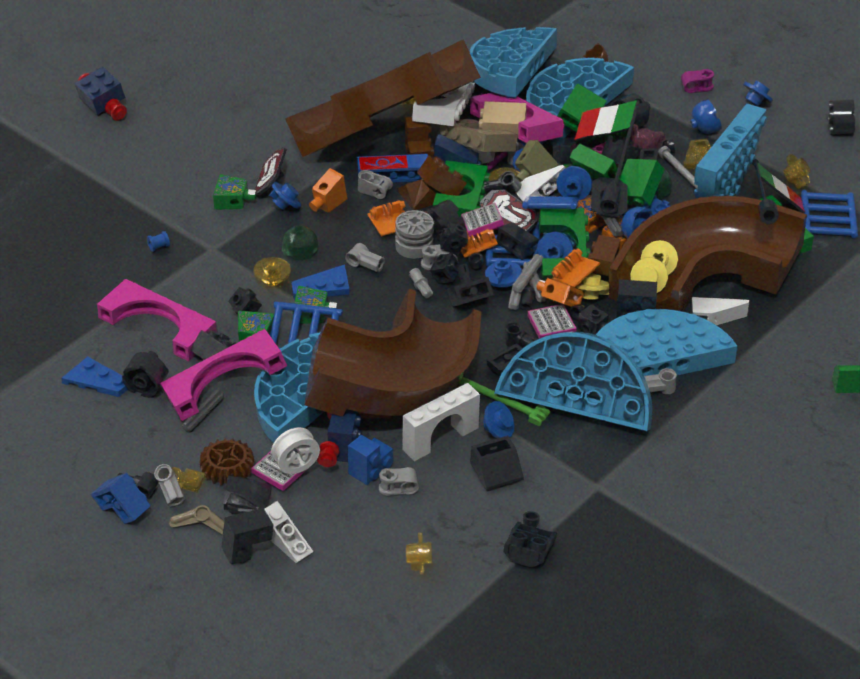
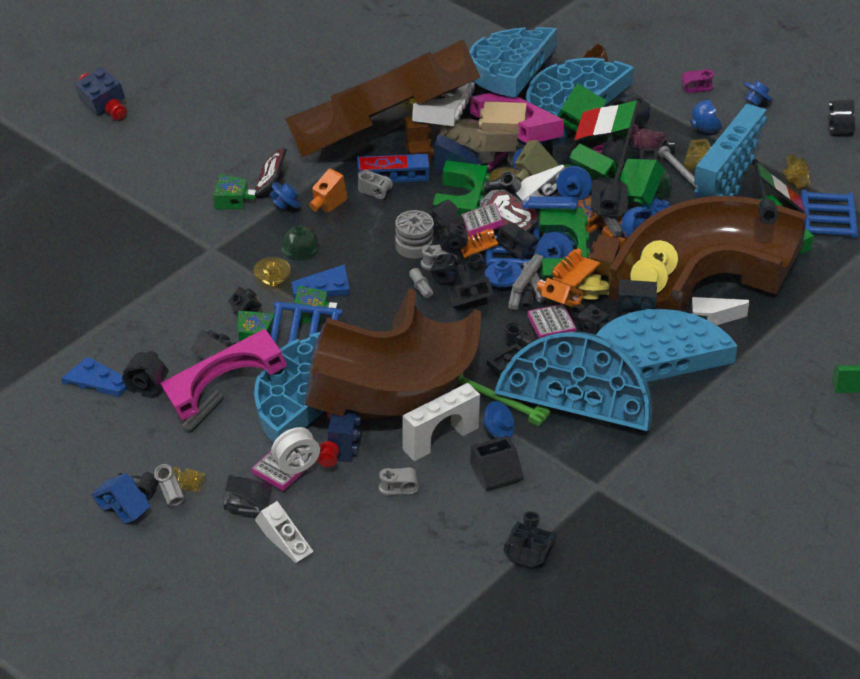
(133, 299): dark pink arch -> none
(158, 241): blue bush -> none
(200, 514): dark tan piece -> none
(226, 458): reddish brown gear -> none
(243, 531): black brick -> none
(360, 255): light grey piece -> none
(368, 458): blue brick -> none
(385, 217): orange hinge -> none
(418, 194): reddish brown slope -> none
(419, 554): clear yellow piece -> none
(439, 176): reddish brown brick -> none
(663, 382): light grey piece -> none

